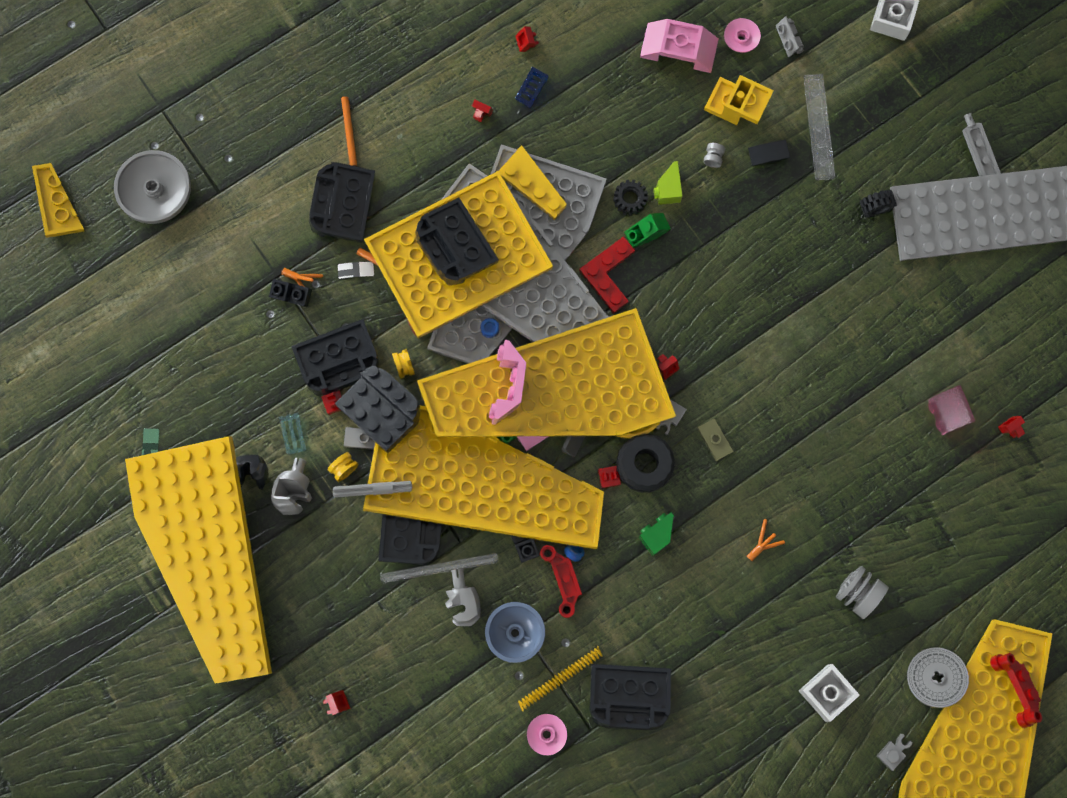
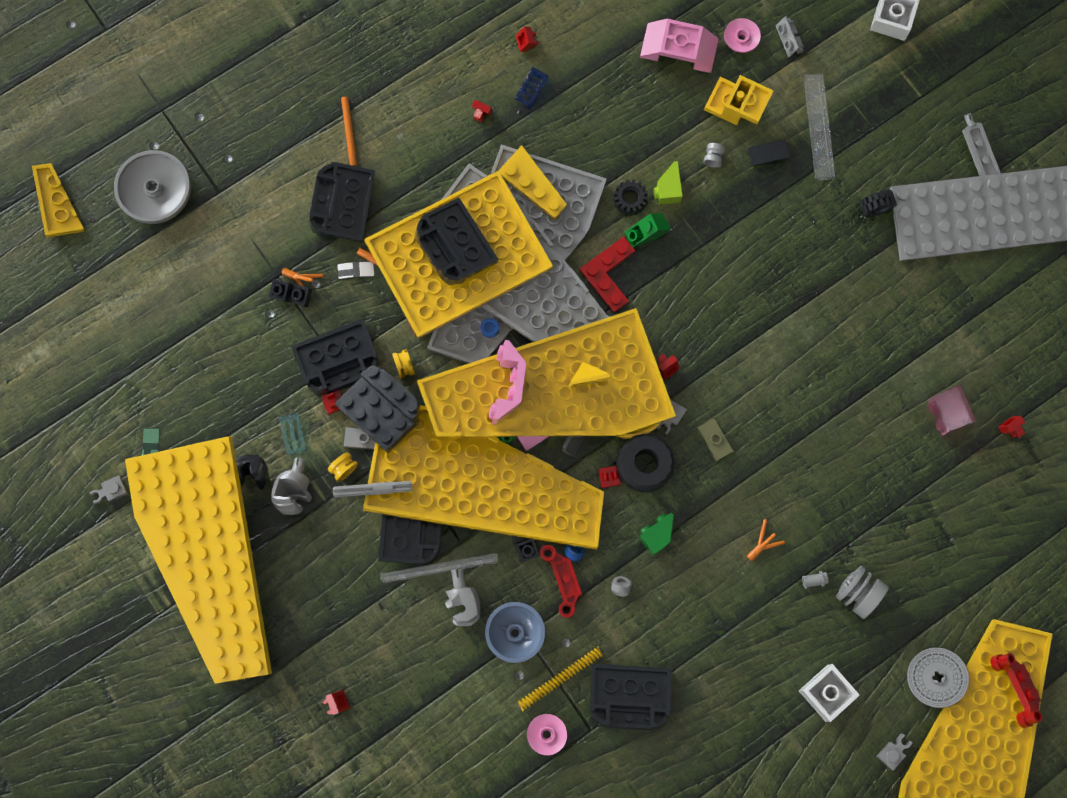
(112, 489): none -> light grey plate
(588, 375): none -> yellow slope
(621, 586): none -> light grey tile
(815, 580): none -> light grey pin

